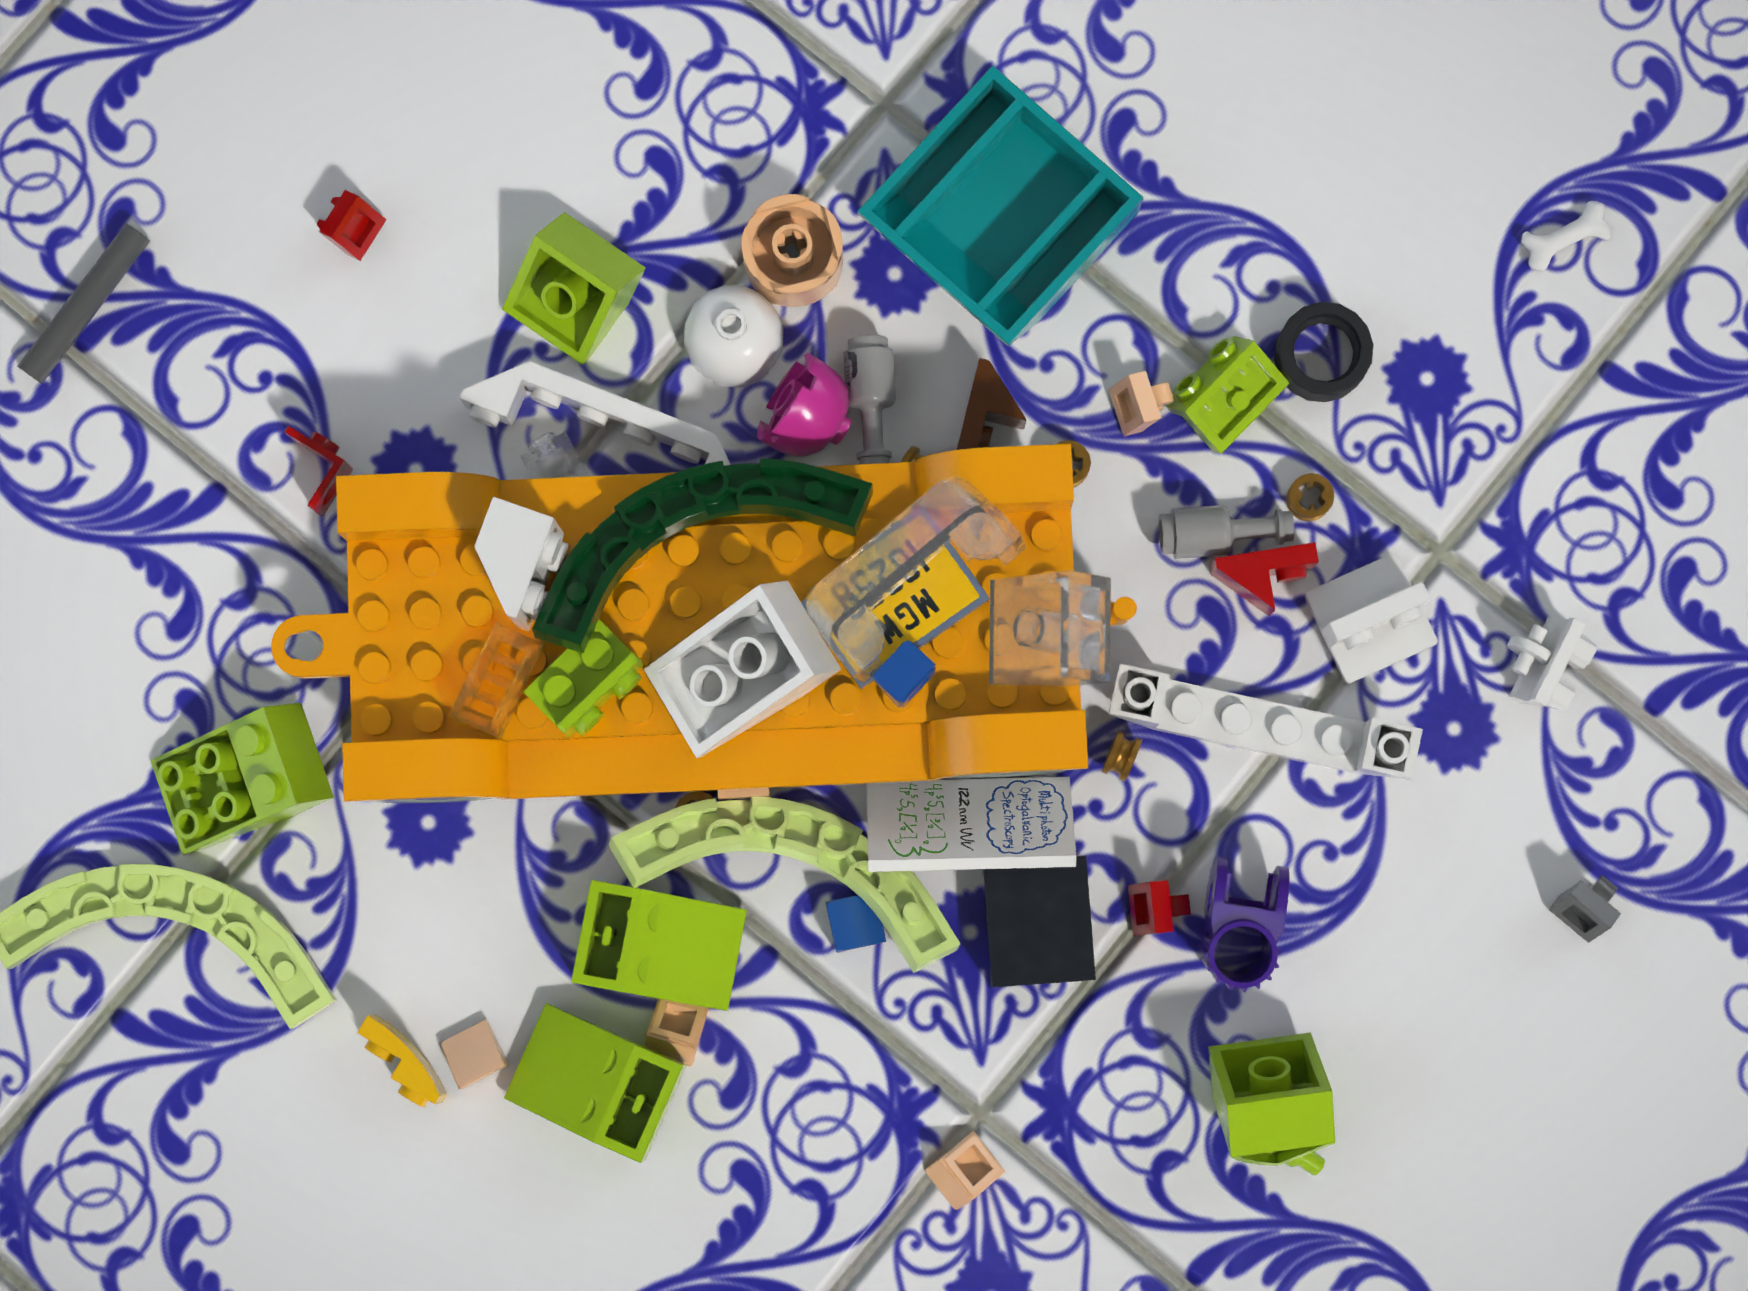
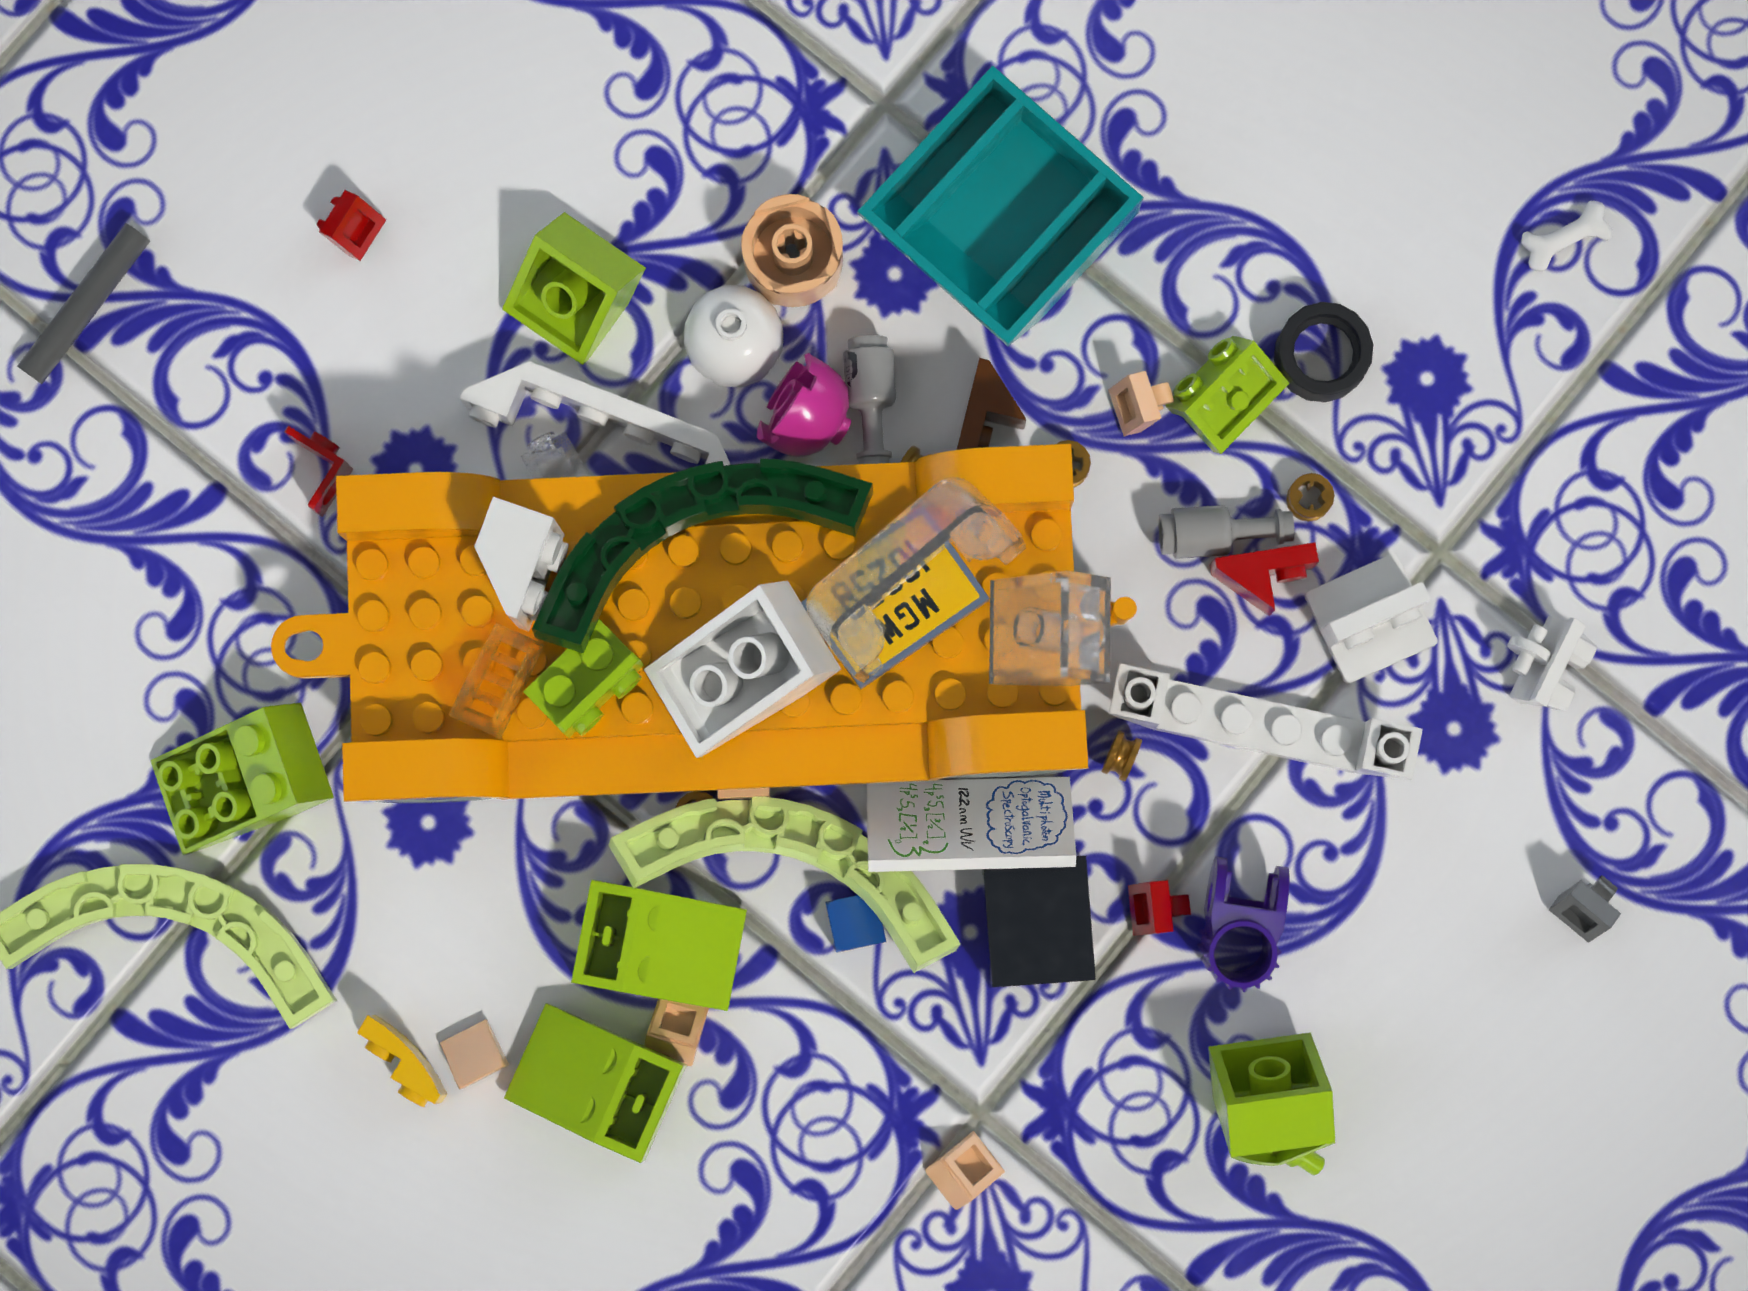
(904, 673): blue slope -> none

